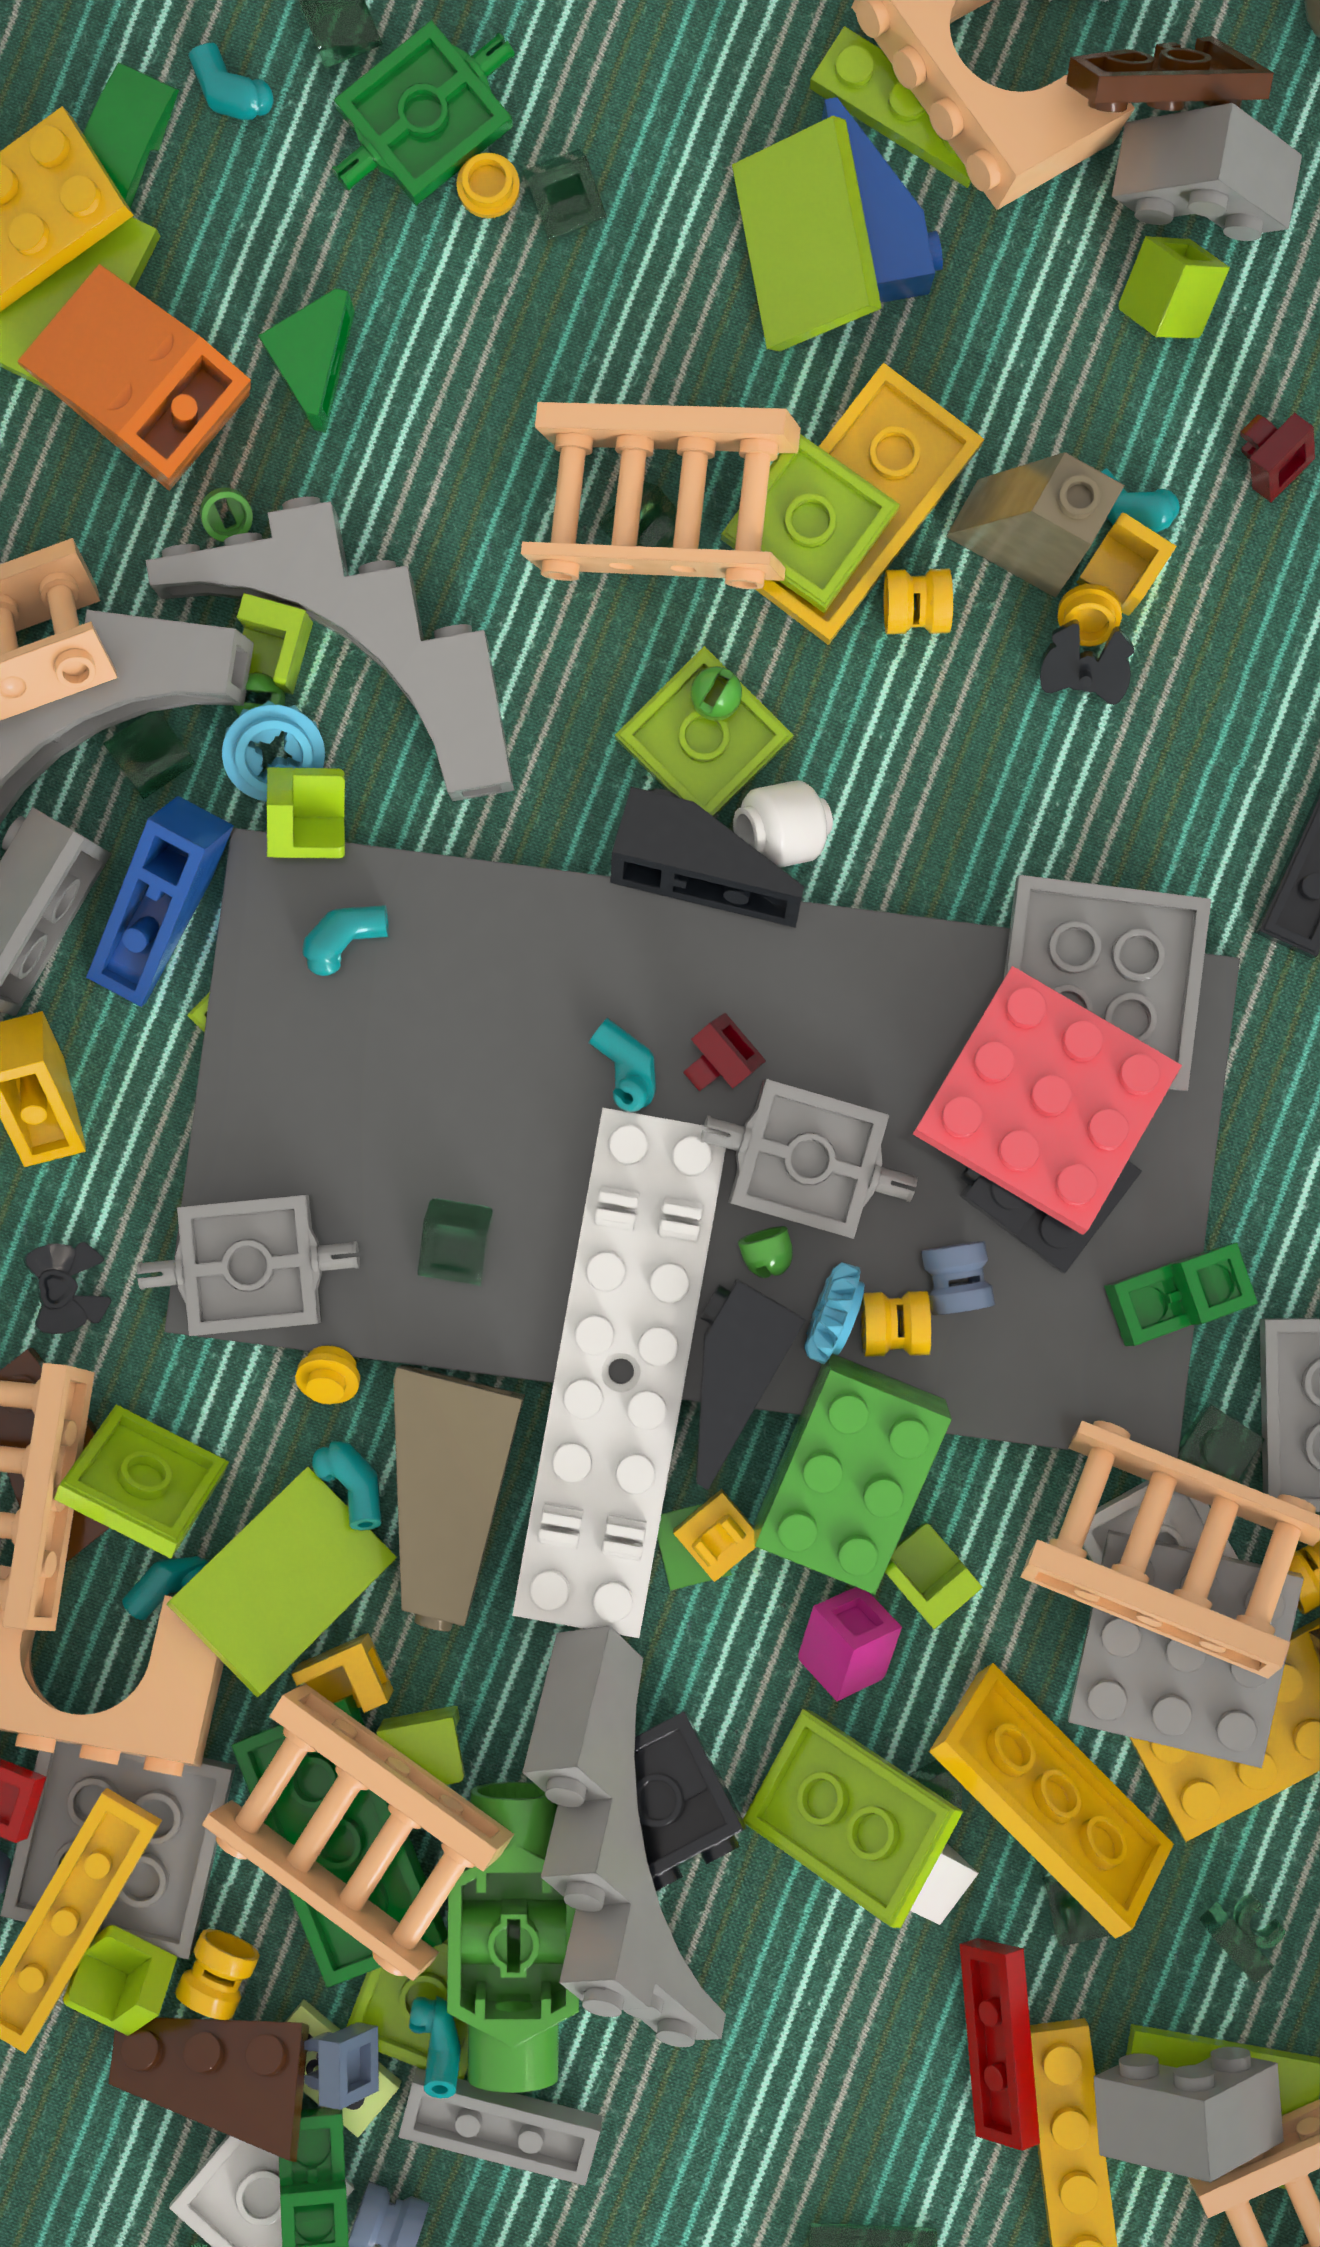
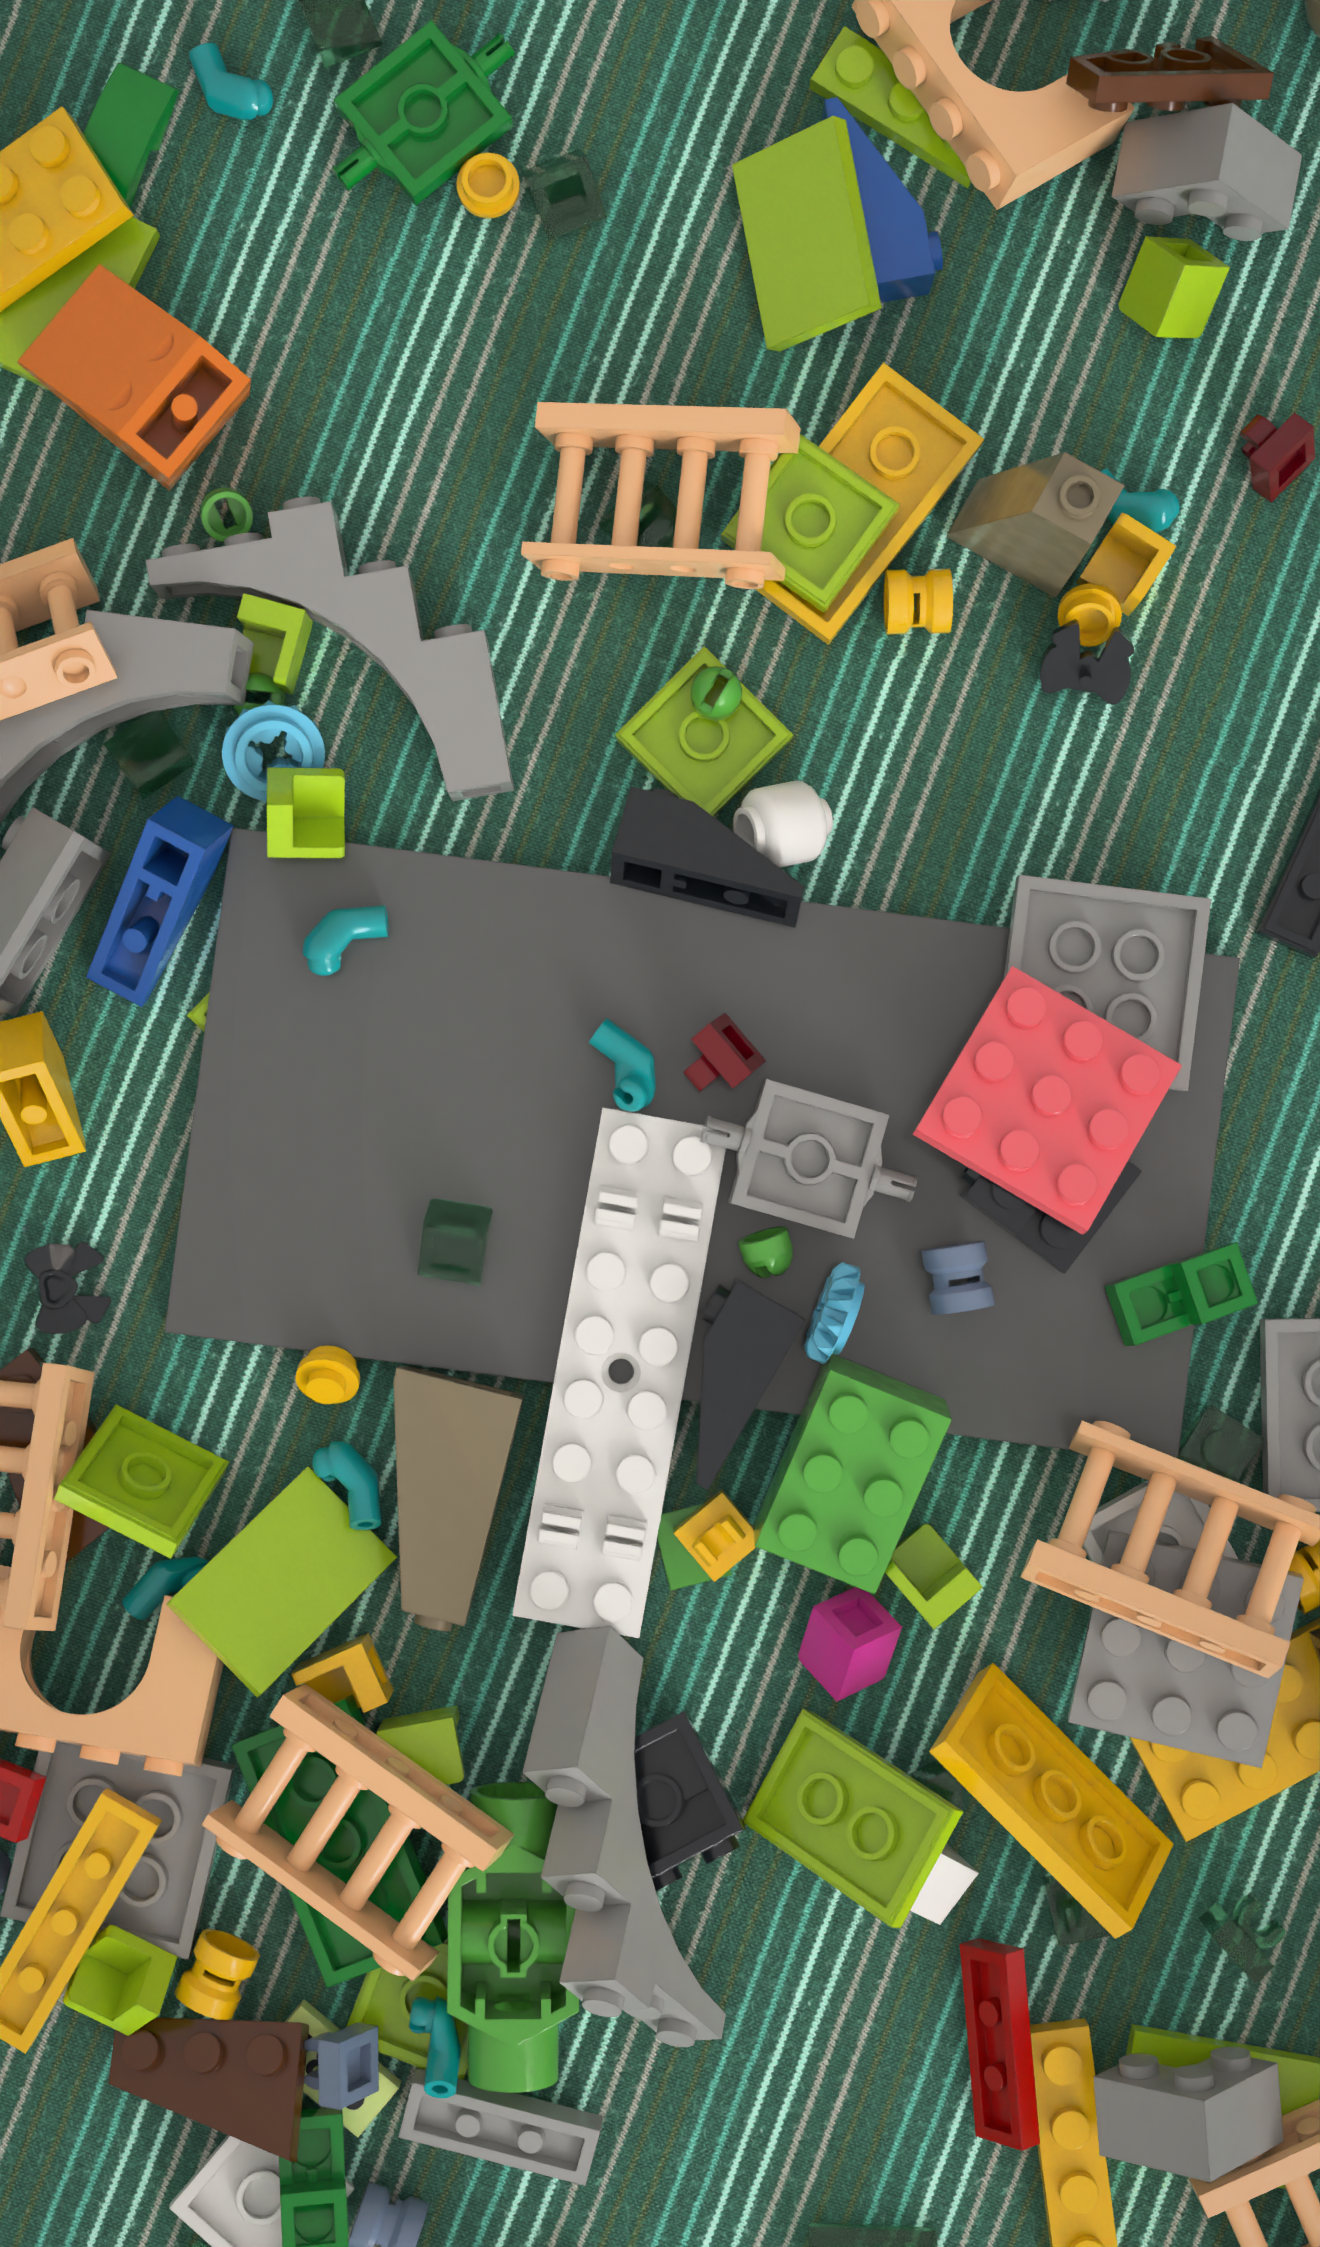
(248, 1265): light grey plate -> none
(311, 351): green slope -> none
(880, 1323): yellow wheel -> none

